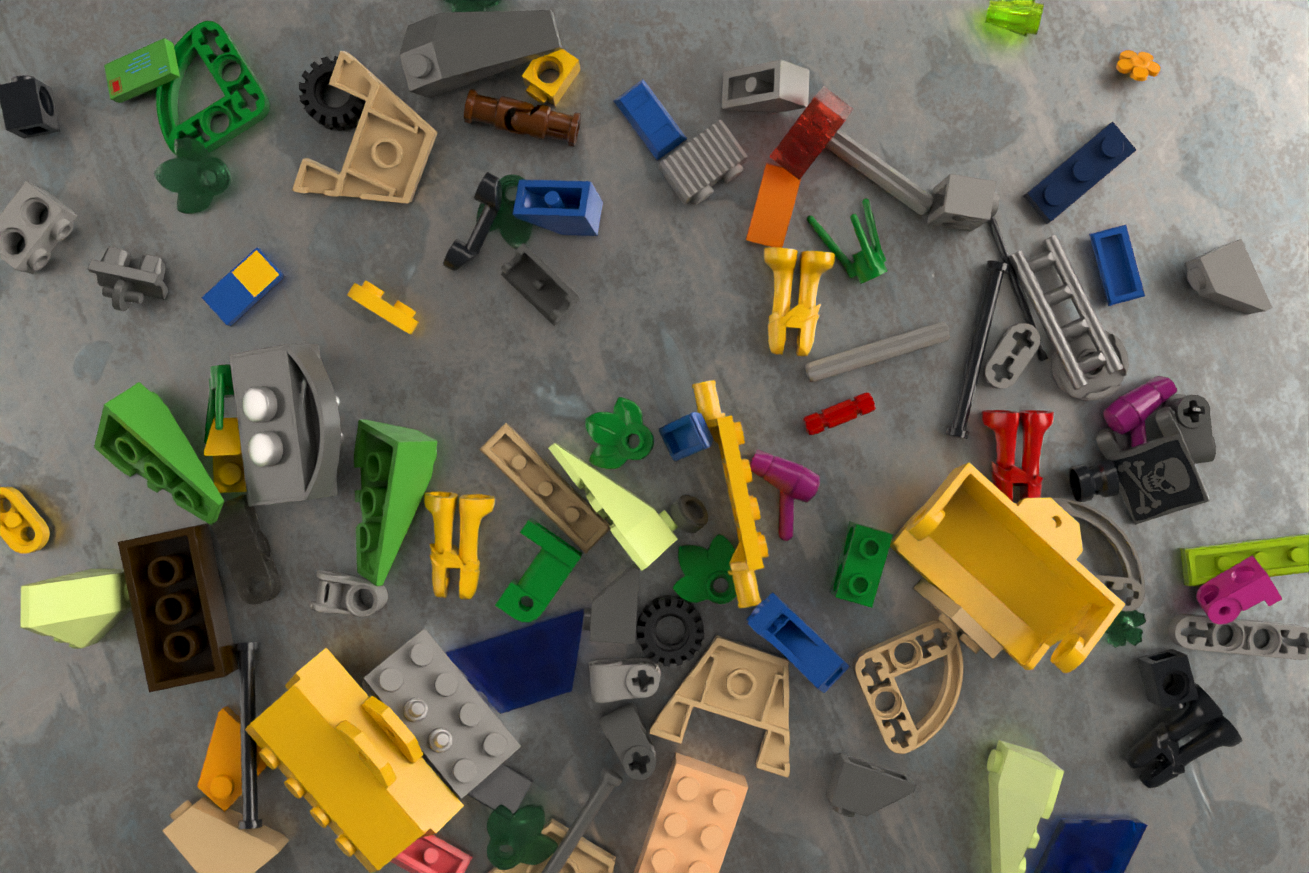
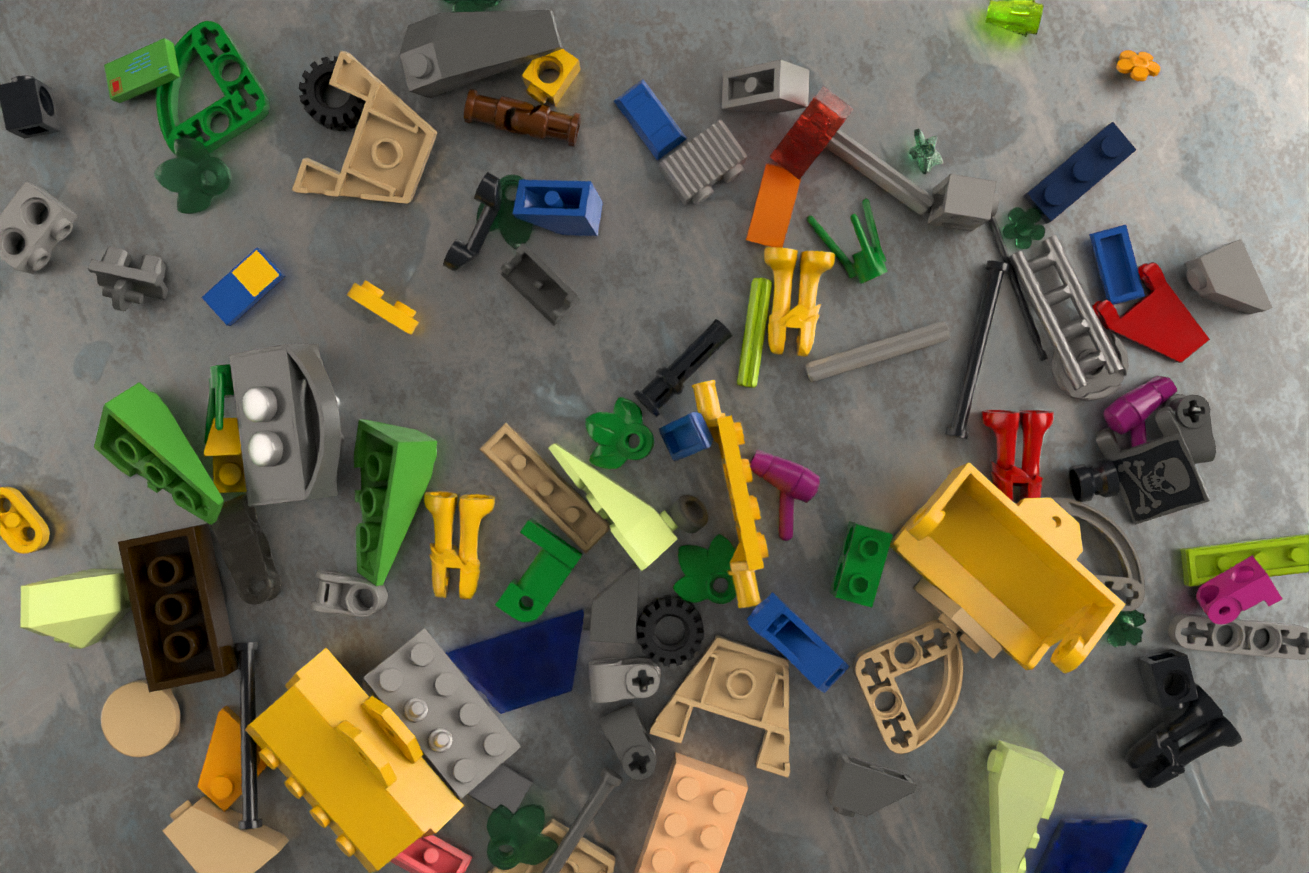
(140, 721): none -> tan tile
(671, 379): none -> black pin
(754, 332): none -> lime axle
(839, 413): red axle -> none
(925, 152): none -> clear green plant
(1019, 360): light grey beam -> none
(1024, 227): none -> clear green plant
(1157, 320): none -> red flag

